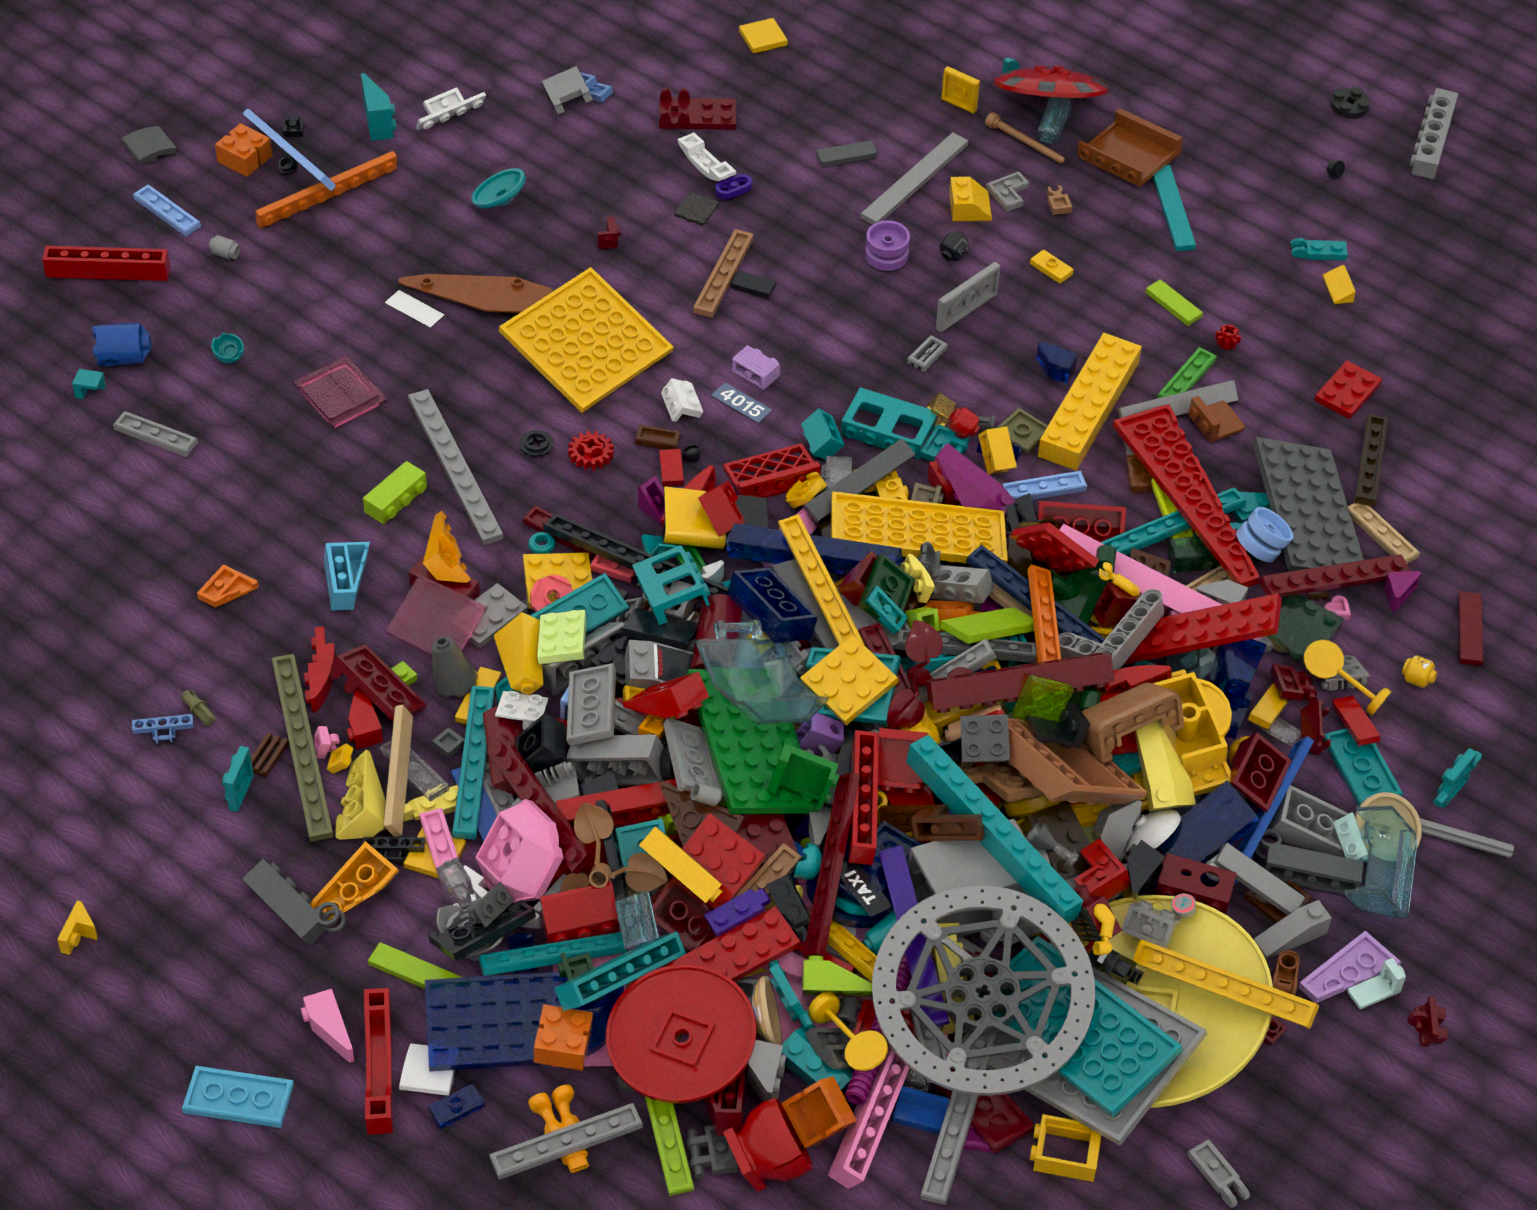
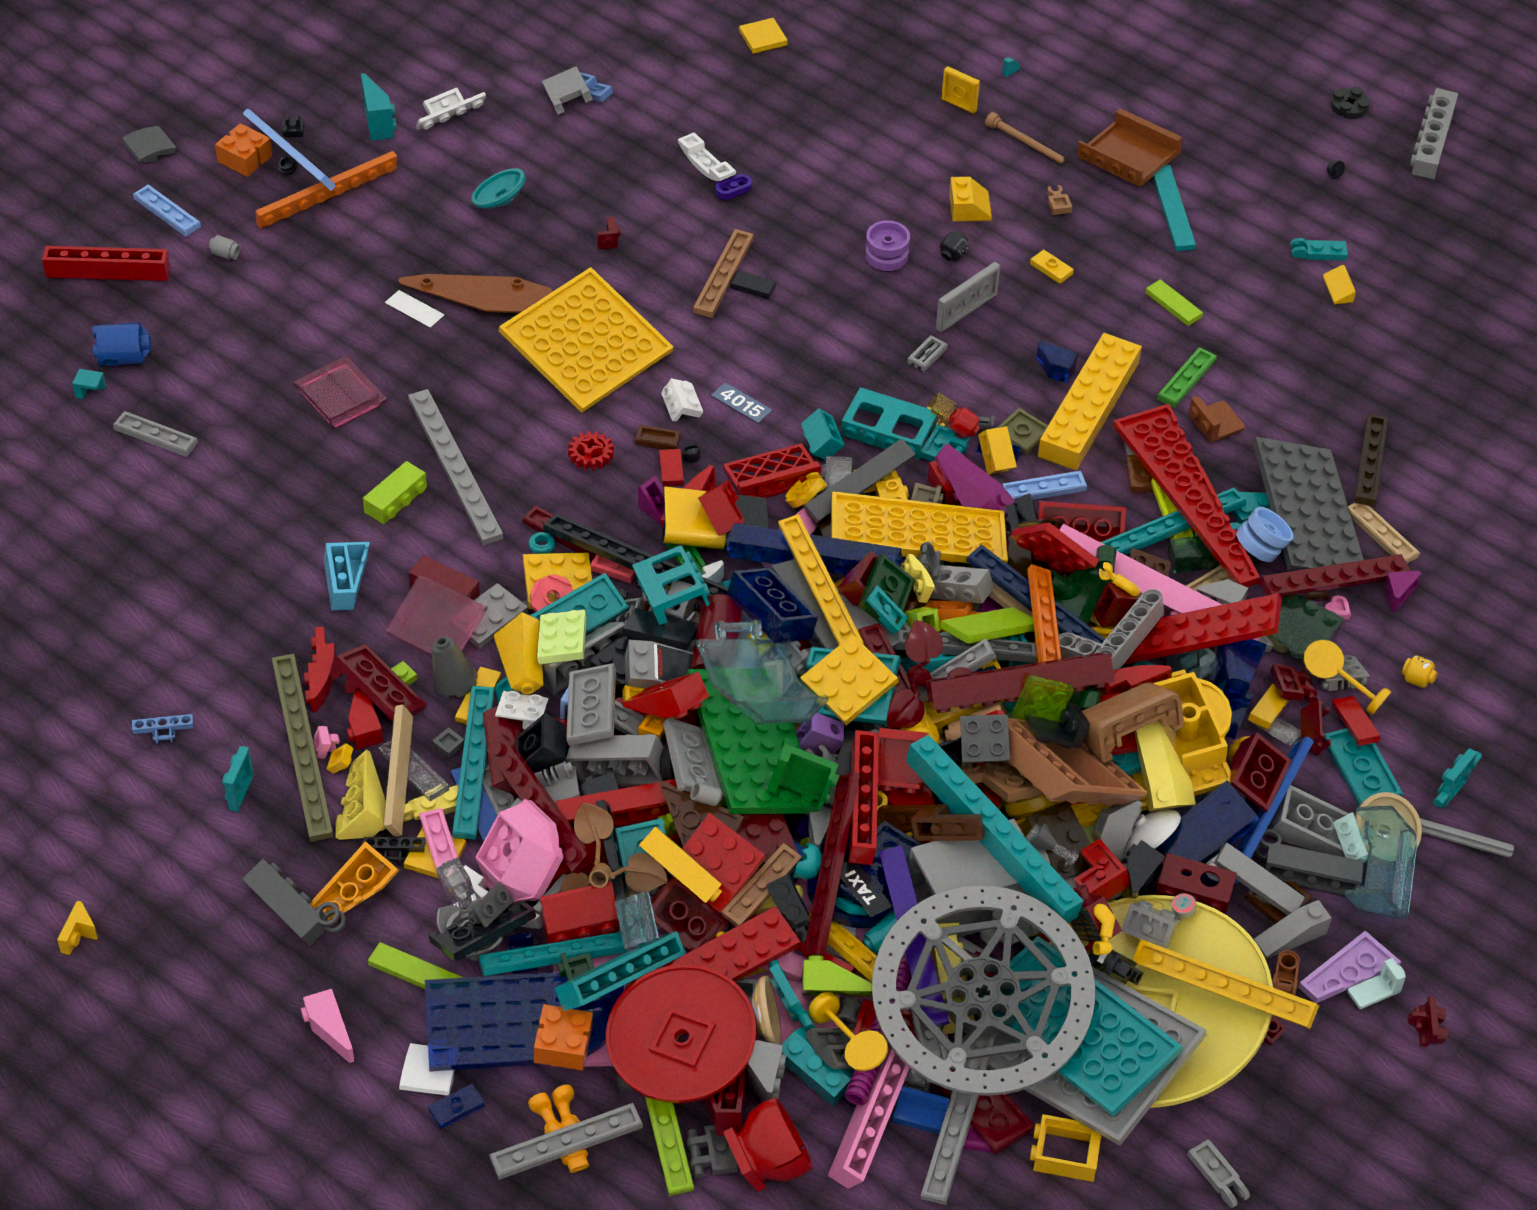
(198, 707): olive axle -> none
(226, 586): orange wing -> none
(227, 348): teal hair -> none
(238, 1096): medium azure tile -> none
(274, 758): reddish brown tile -> none
(378, 1061): red arch -> none
(443, 553): light orange wedge -> none
(541, 438): black gear -> none
(654, 545): teal bracket -> none
(696, 112): dark red hinge -> none
(696, 209): clear smoke piece -> none
(737, 911): dark purple hinge -> none
(756, 367): lavender brick -> none
(820, 1113): orange piece -> none
(846, 153): dark grey tile -> none
(914, 179): light grey tile -> none
(1006, 188): light grey tile -> none
(1051, 82): red dish -> none
(1054, 119): clear light blue slope -> none
(1181, 401): light grey tile -> none
(1228, 337): red gear -> none
(1348, 389): red plate -> none
(1470, 628): dark red tile -> none

